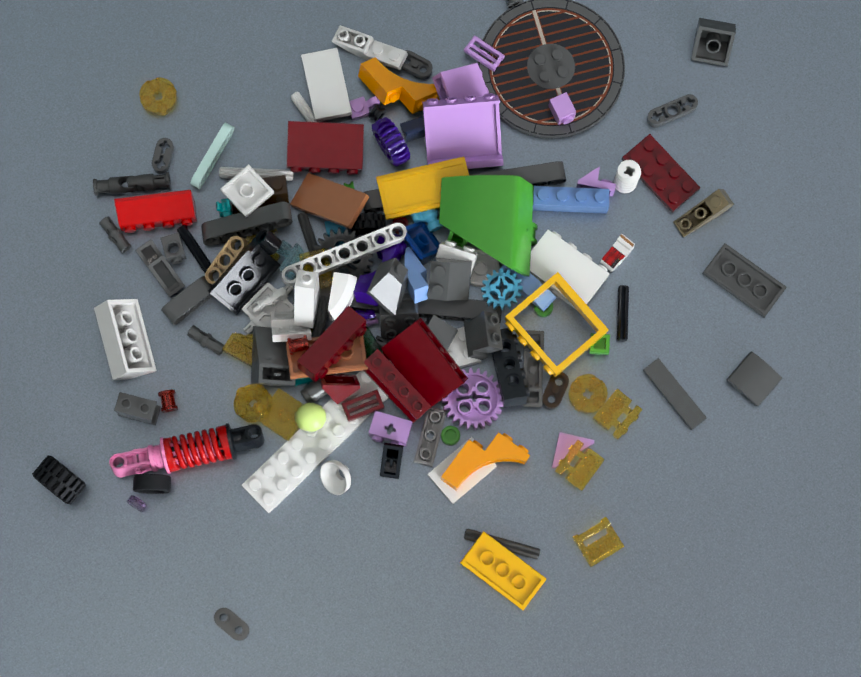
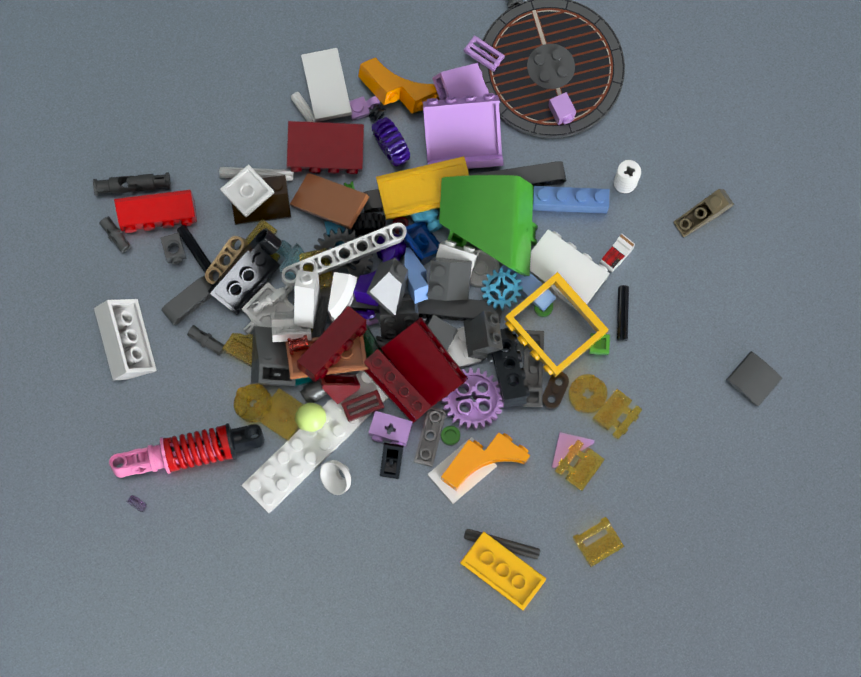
(59, 479): black tyre -> none
(137, 408): dark grey hips -> none
(152, 483): black tyre -> none
(158, 154): dark grey beam -> none
(159, 268): dark grey slope -> none
(160, 106): clear yellow plate -> none
(168, 401): clear red bush -> none
(212, 155): light aqua beam -> none
(224, 207): teal plate -> none
(231, 624): dark grey plate -> none
(269, 217): dark grey beam -> none
(307, 231): dark grey axle -> none
(368, 48): white slope -> none
(413, 129): dark blue panel -> none
(416, 63): dark grey plate -> none
(591, 181): lavender slope -> none
(662, 173): dark red plate -> none
(674, 394): dark grey tile -> none
(675, 103): dark grey beam -> none
(713, 41): dark grey slope -> none
(744, 280): dark grey tile -> none

